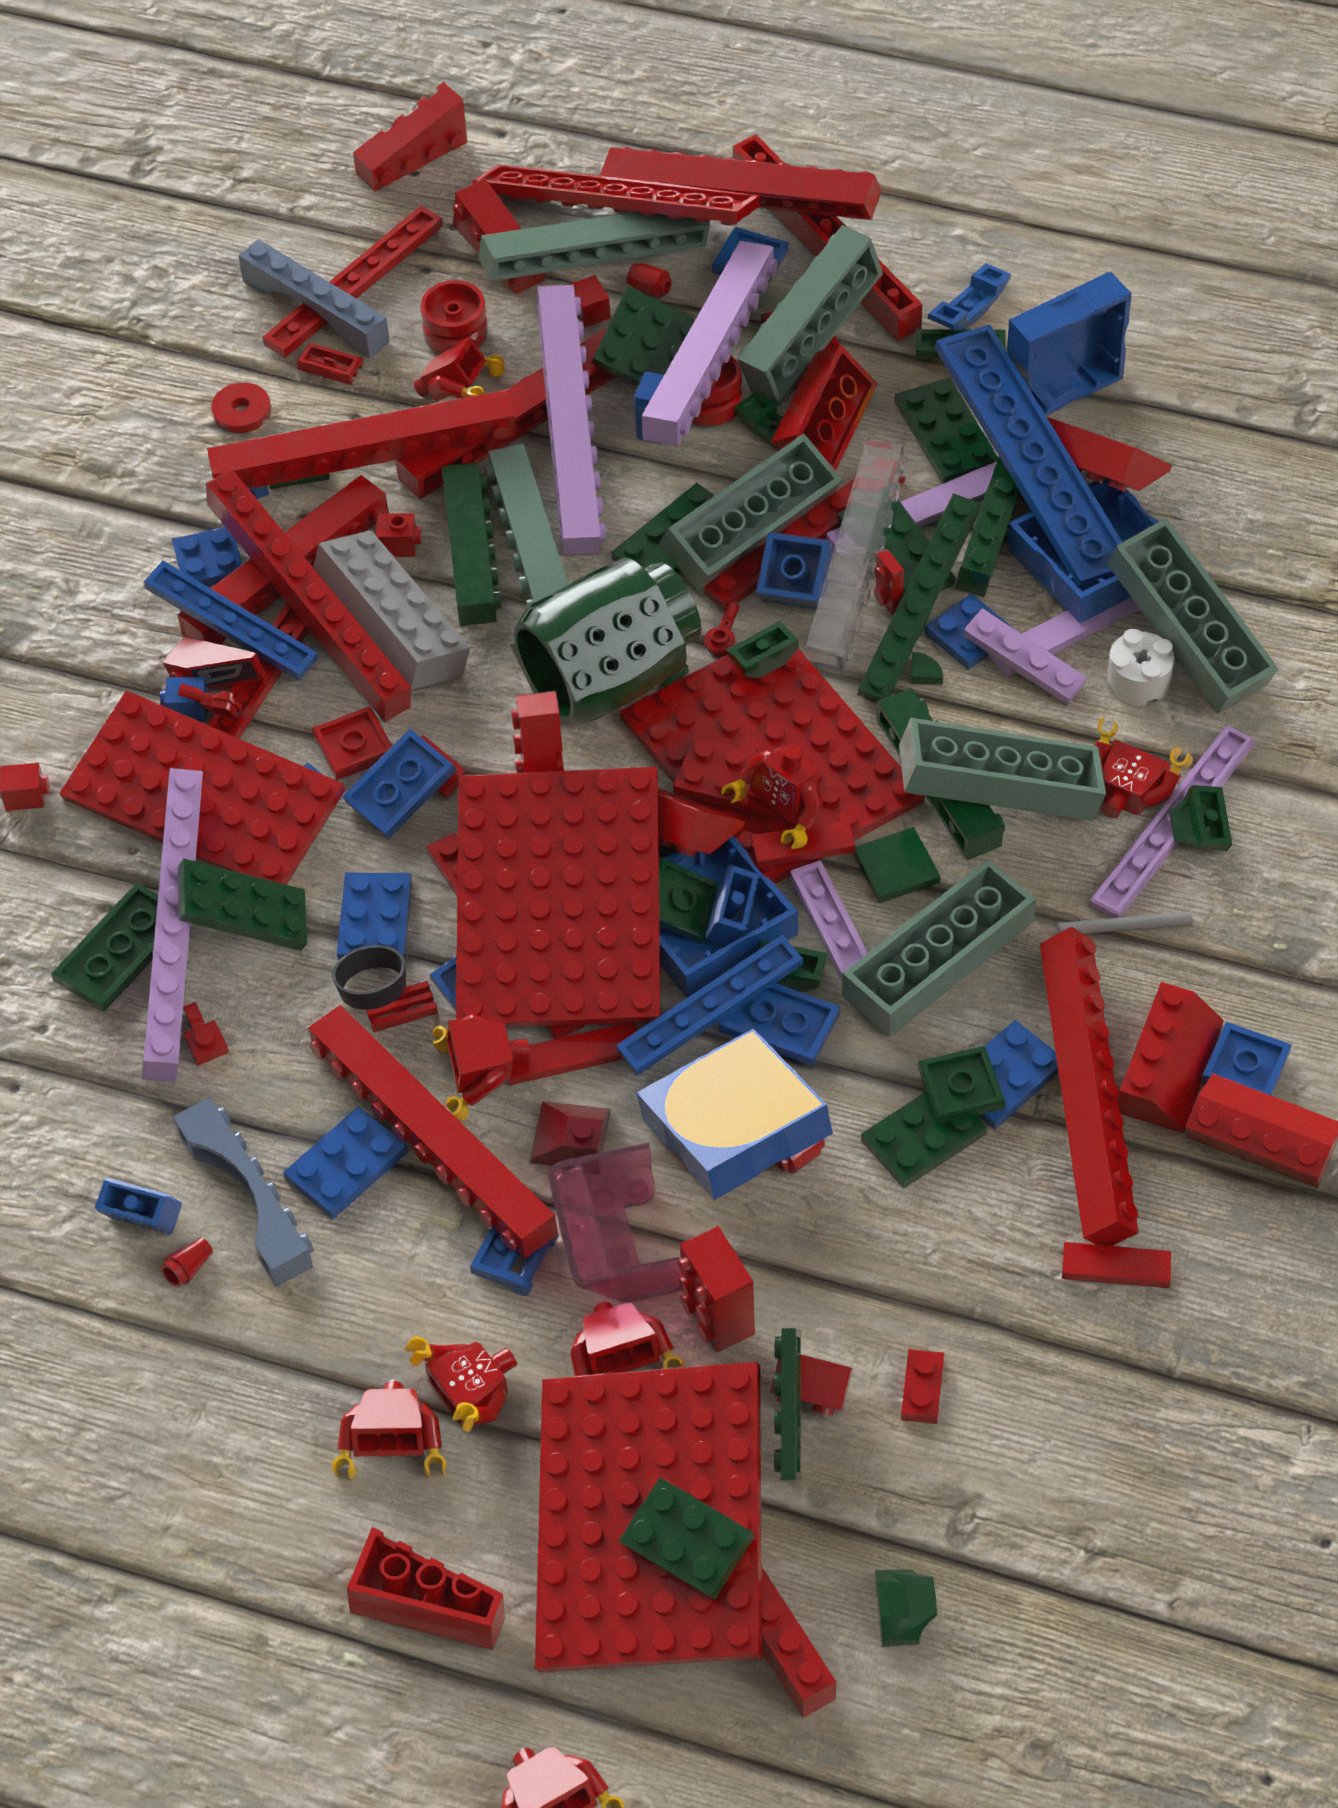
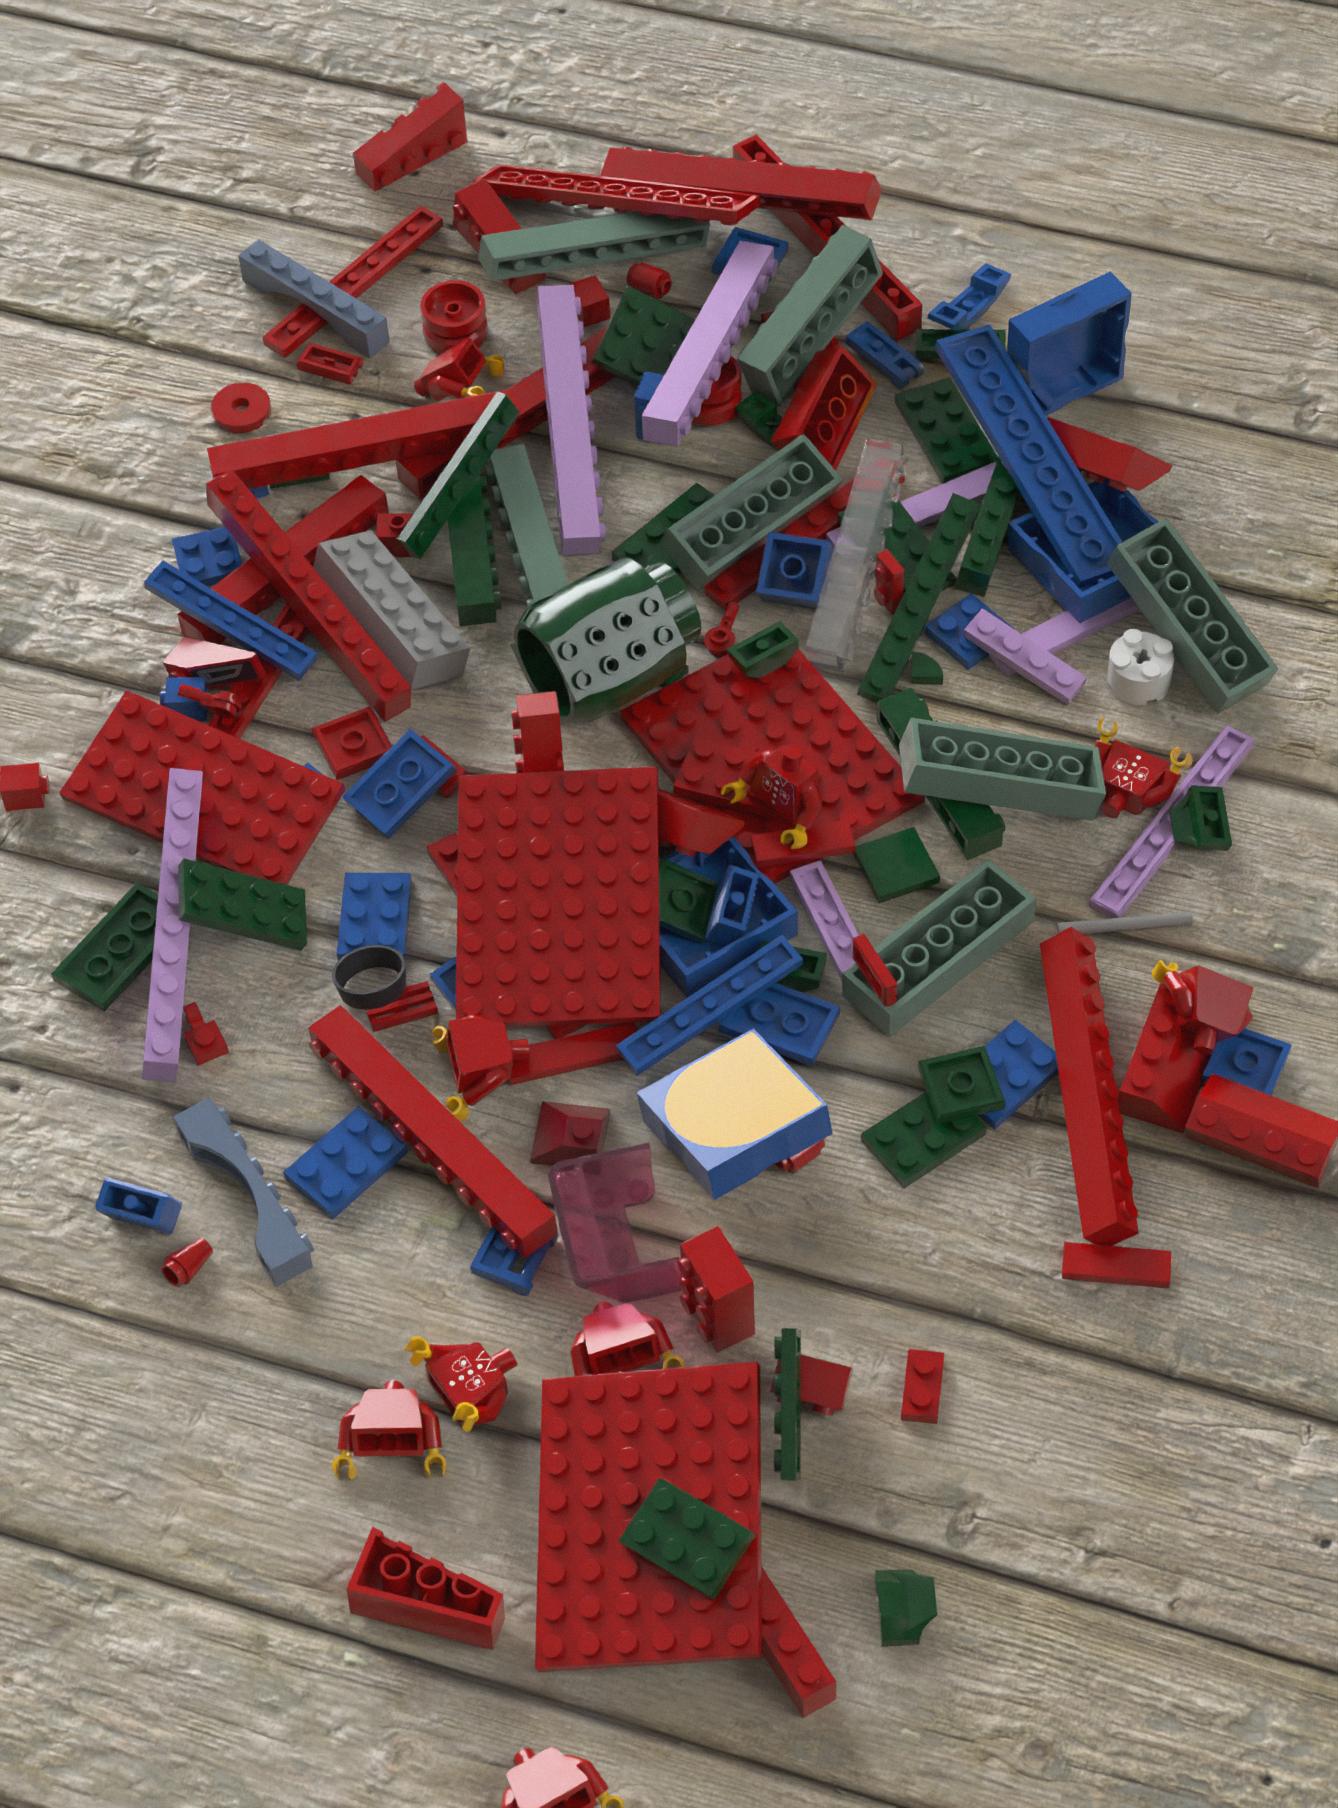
(458, 475): none -> dark green plate
(874, 970): none -> red tile
(884, 354): none -> blue plate
(1206, 1003): none -> red torso

